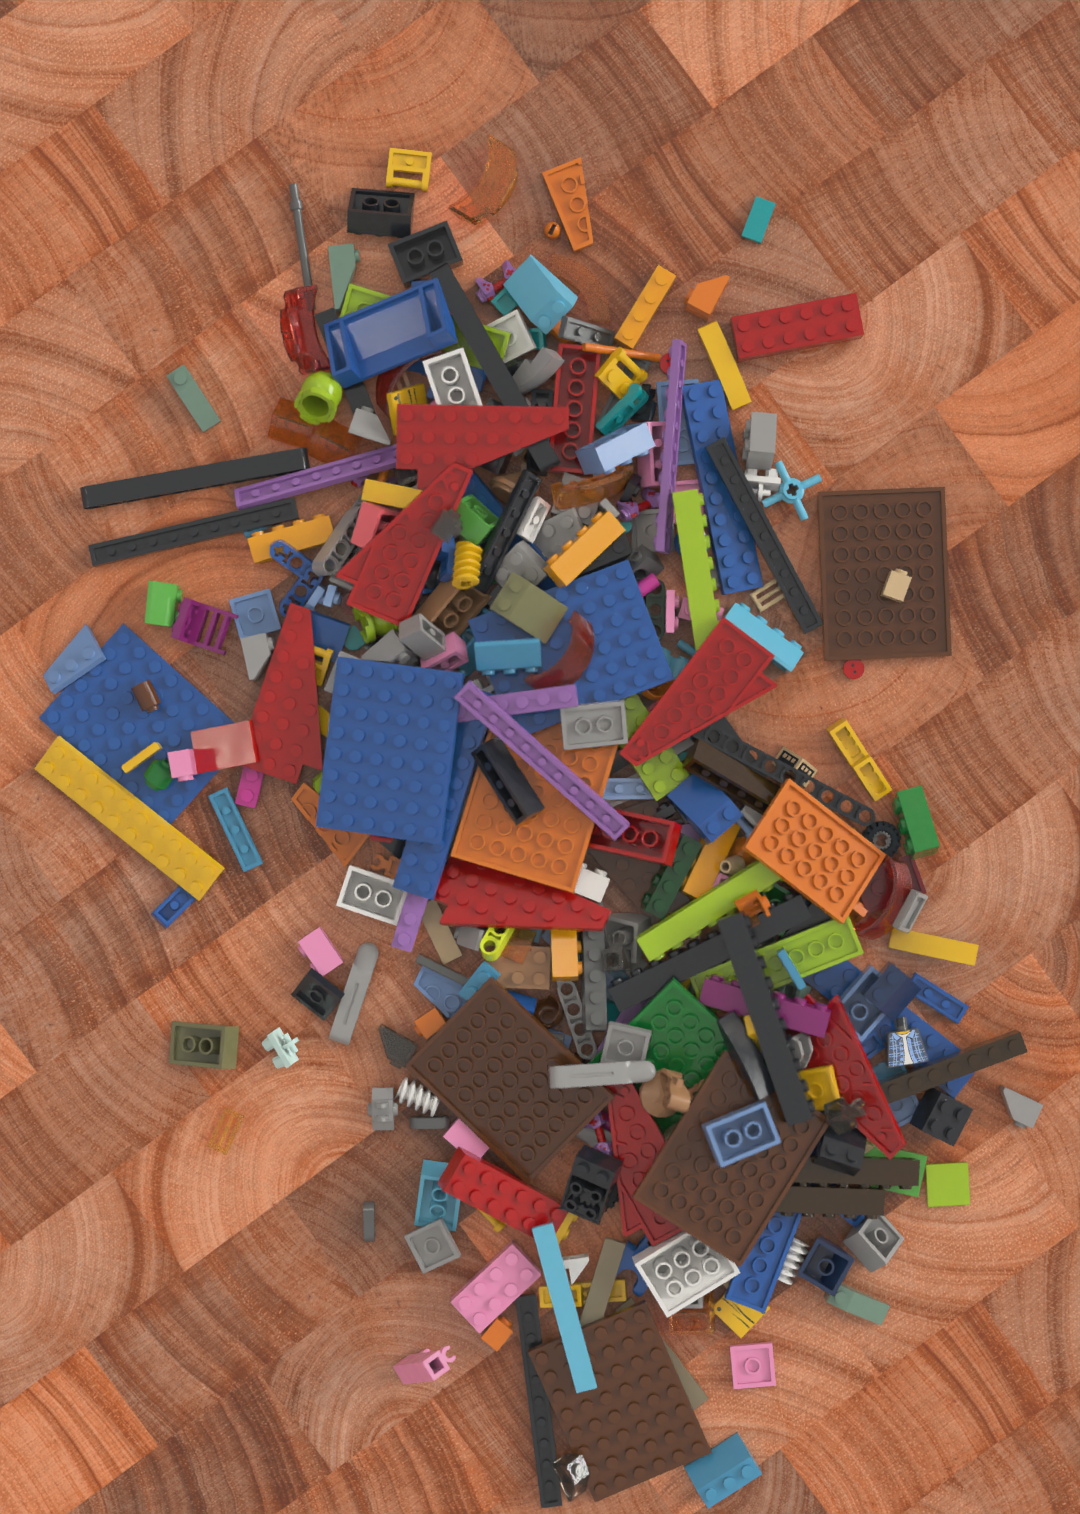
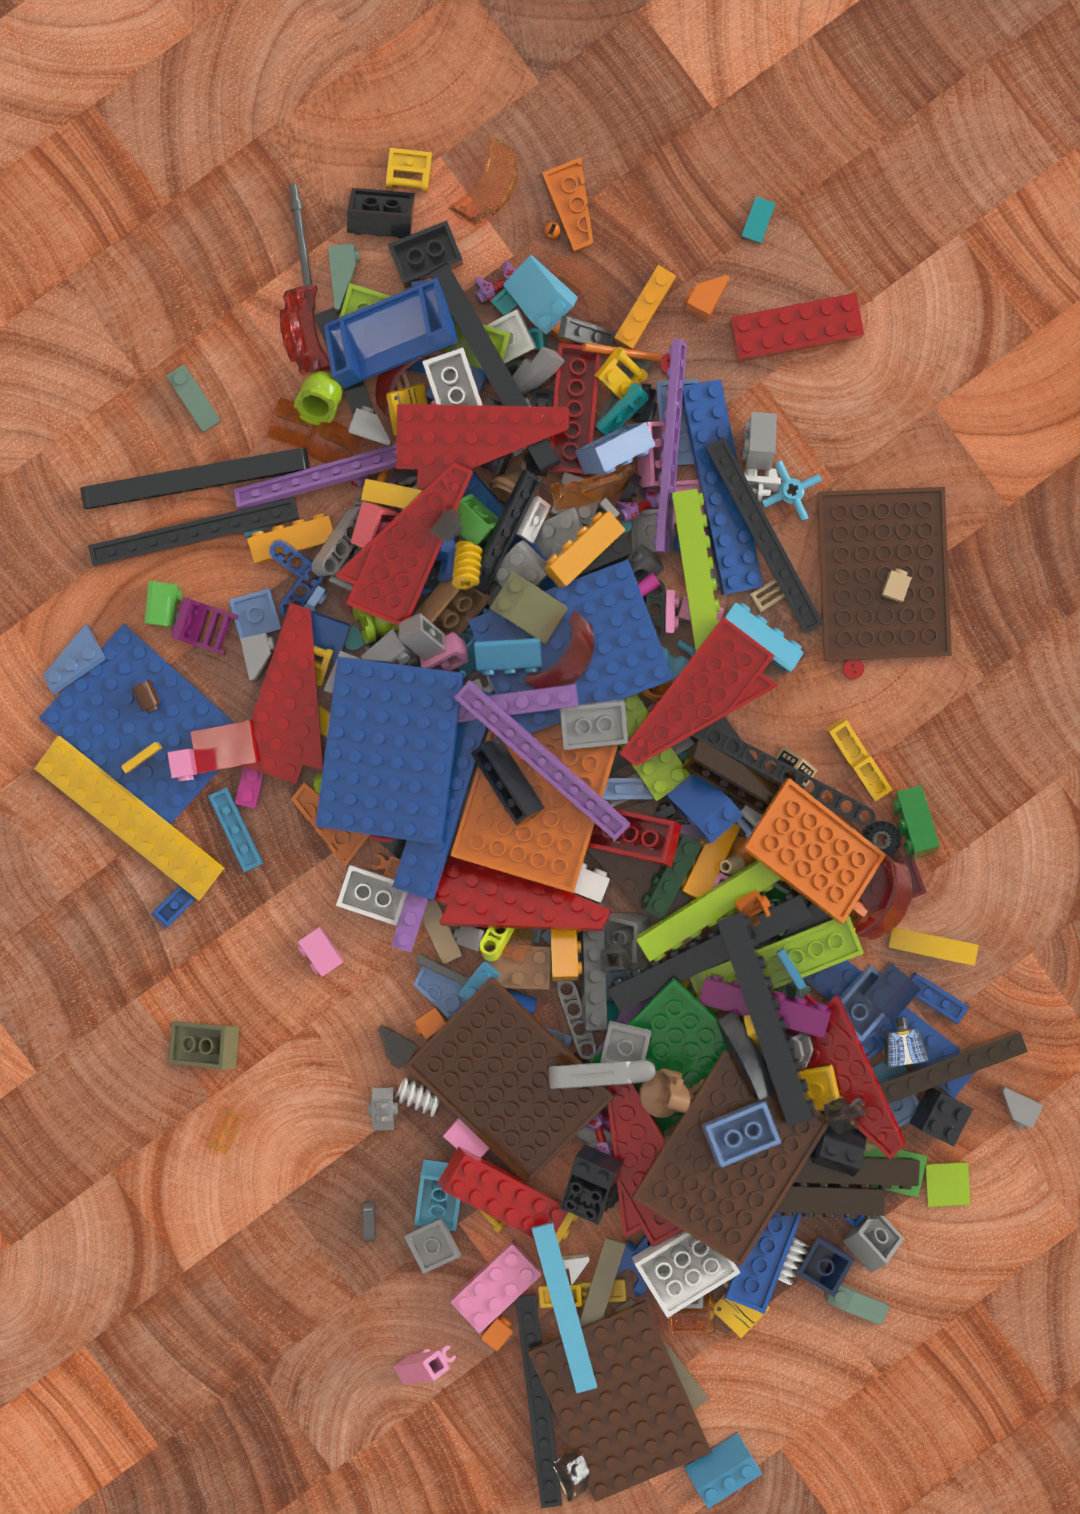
(158, 775): green head -> none
(284, 1047): light aqua hips -> none
(317, 994): black plate -> none
(332, 596): light blue plate -> none
(354, 993): light grey piece -> none
(428, 1122): dark grey beam -> none
(549, 1012): reddish brown hair -> none
(724, 364): yellow slope -> none
(752, 1365): bright pink plate -> none
(910, 911): light grey tile -> none

